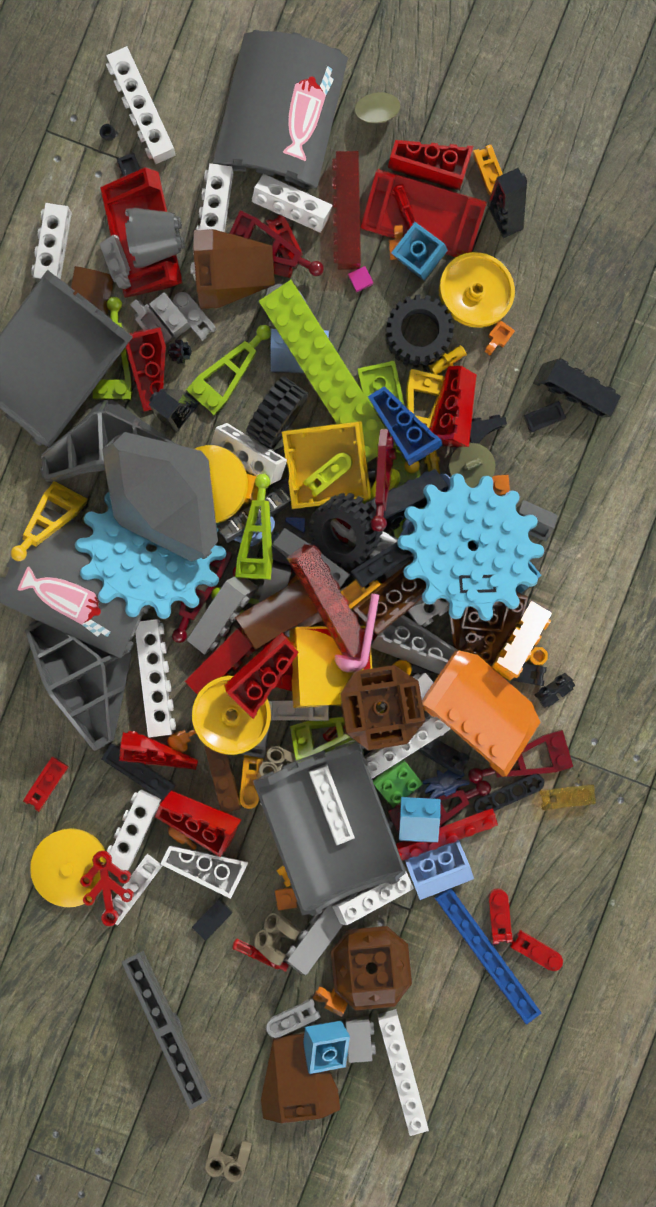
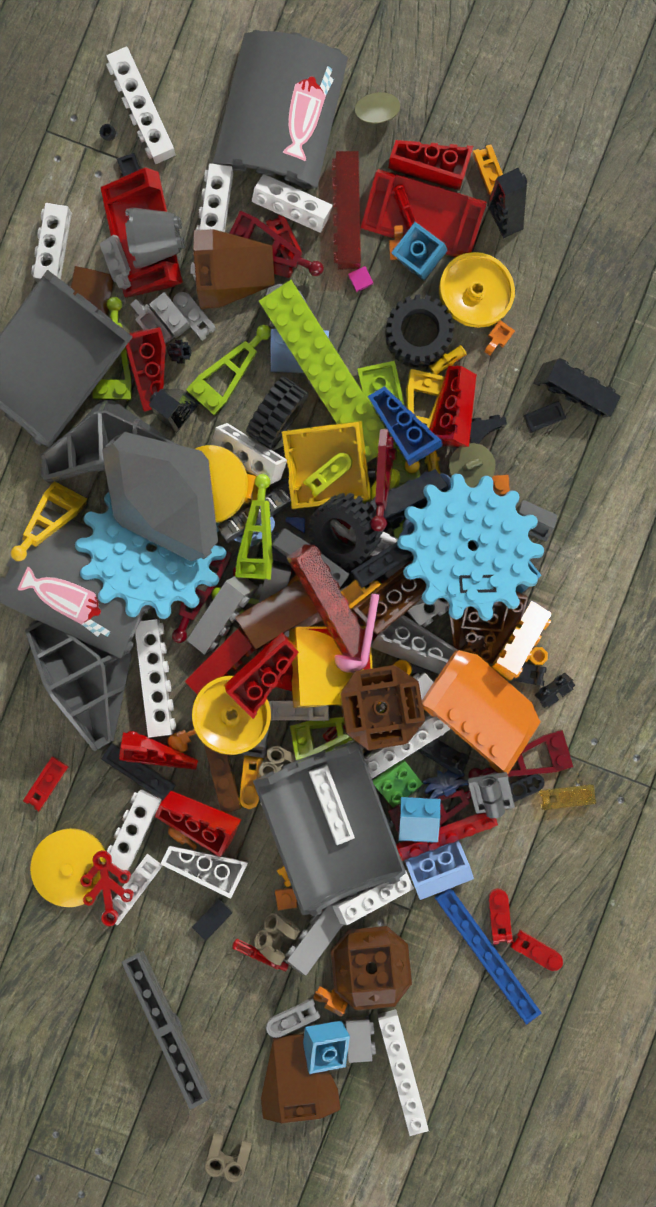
(491, 794): none -> dark grey plate

